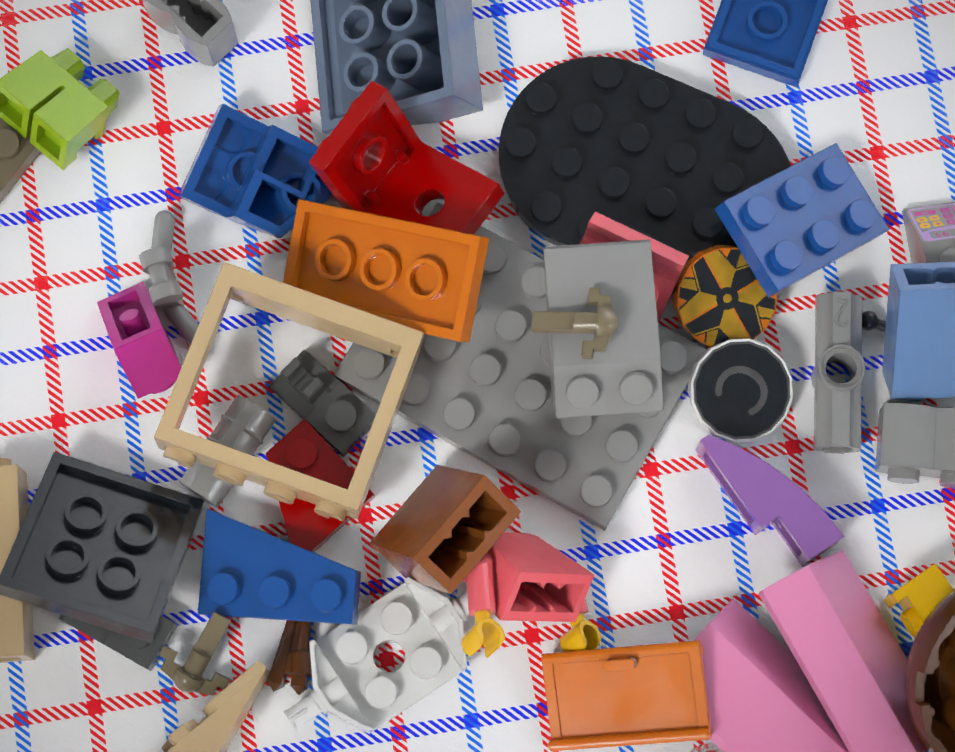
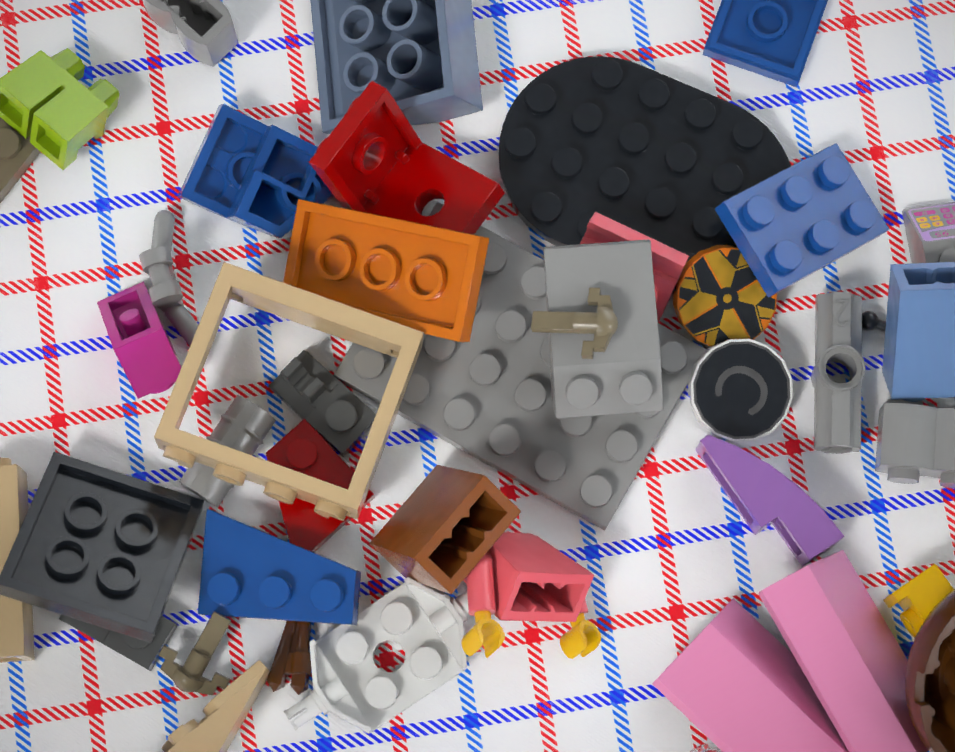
(622, 704): orange door -> none

